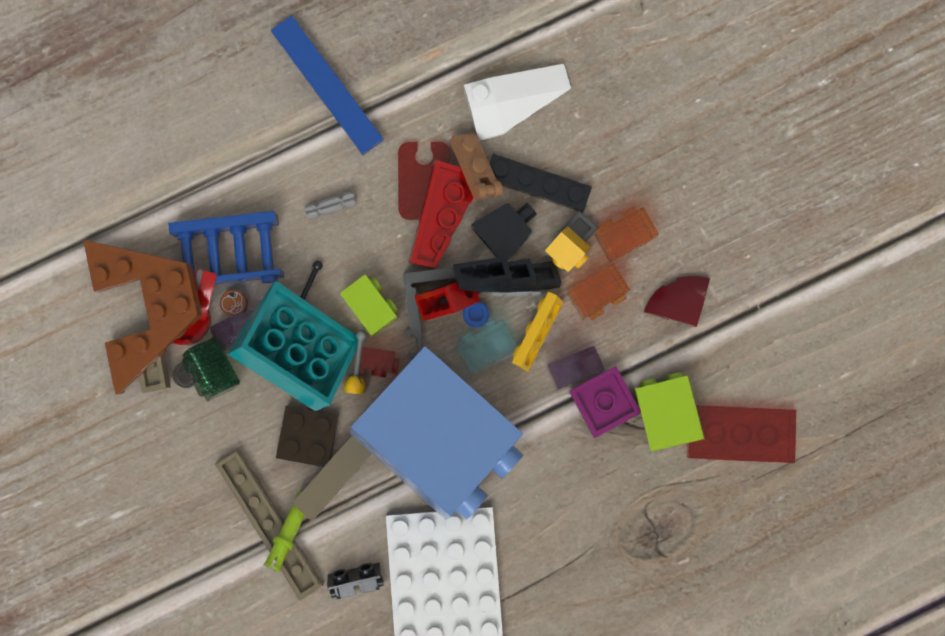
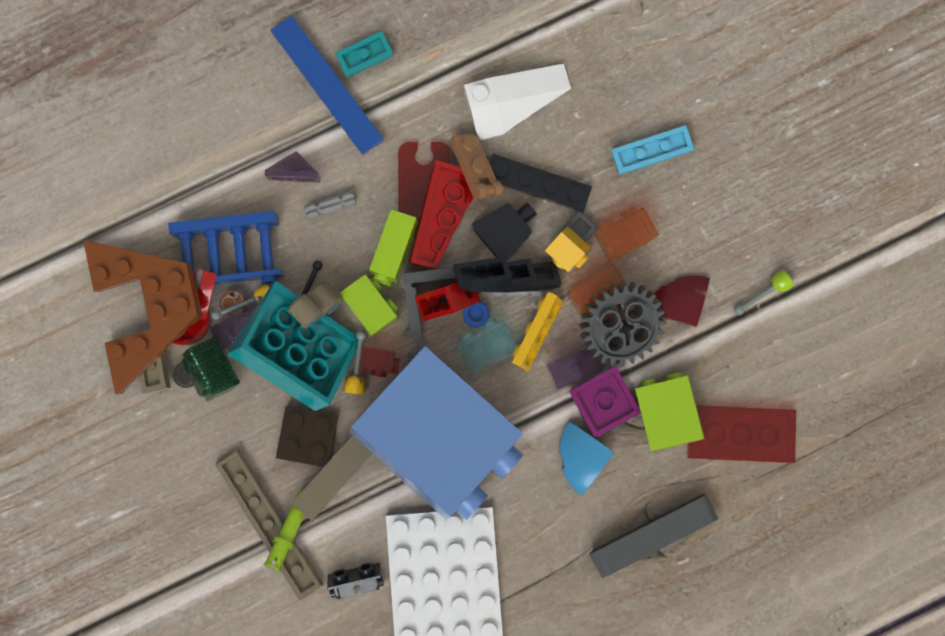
(257, 297): none -> light grey hinge
(293, 169): none -> clear purple slope
(316, 304): none -> dark tan animal
(364, 54): none -> teal plate
(393, 248): none -> lime brick
(582, 457): none -> dark azure brick
(645, 316): none -> dark grey gear
(652, 150): none -> medium azure plate
(653, 535): none -> dark grey beam
(780, 282): none -> hinge

